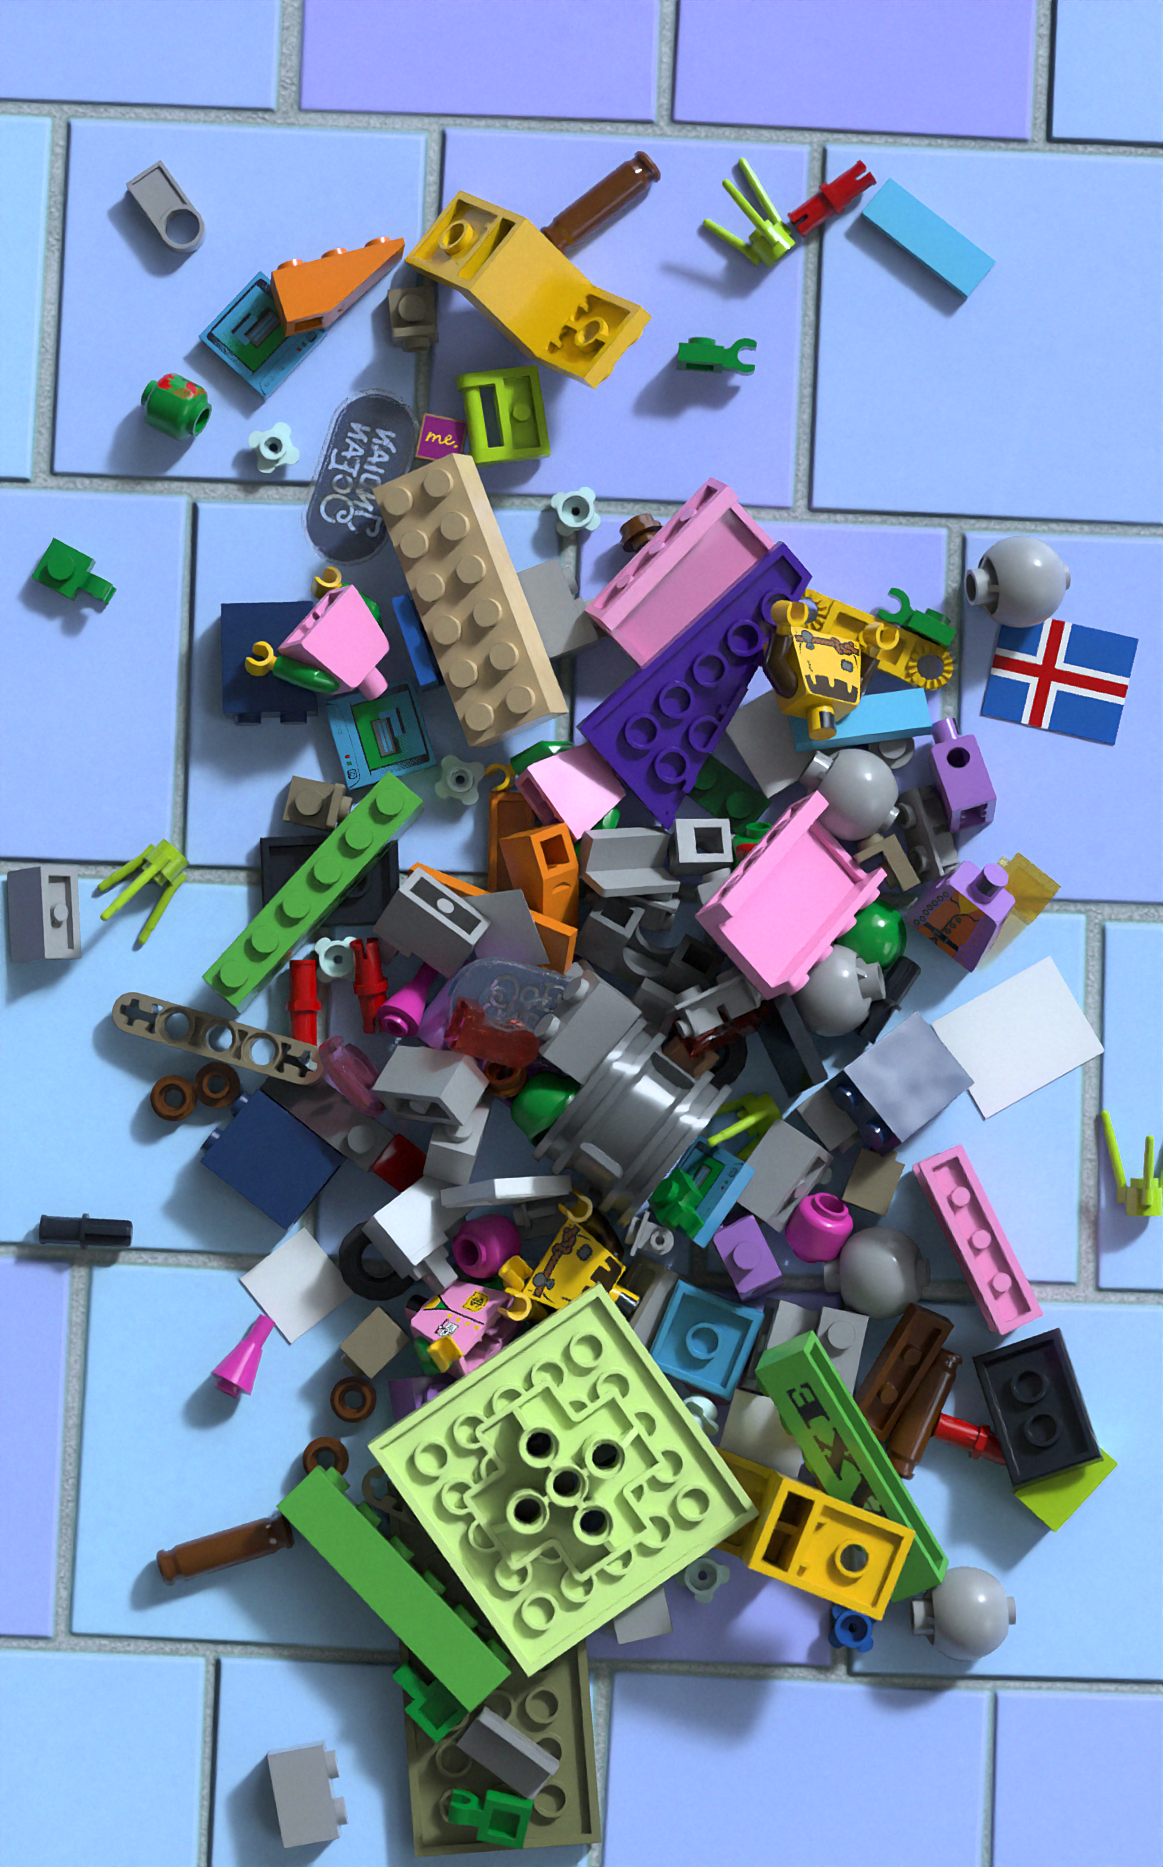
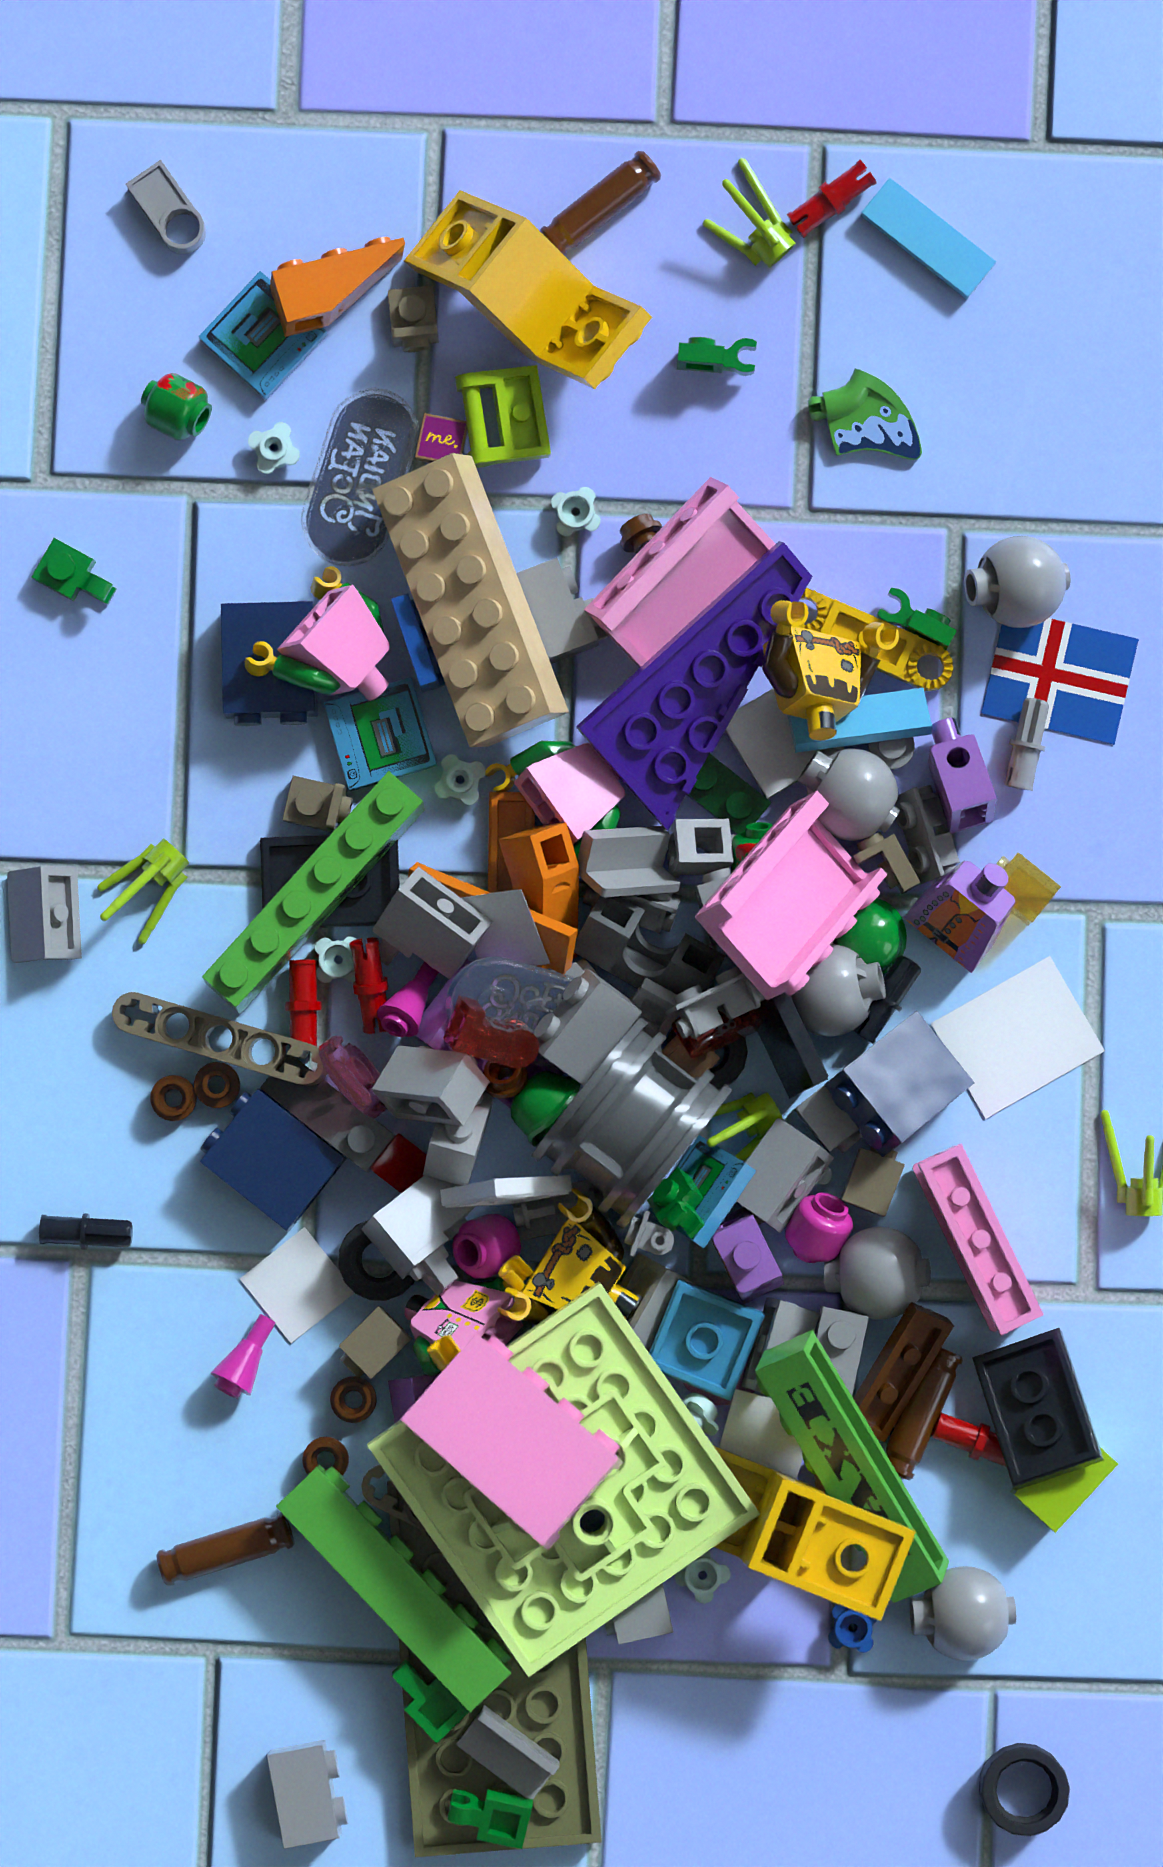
(513, 1438): none -> bright pink panel
(867, 417): none -> arm
(1027, 745): none -> light grey axle
(1059, 1793): none -> black tyre

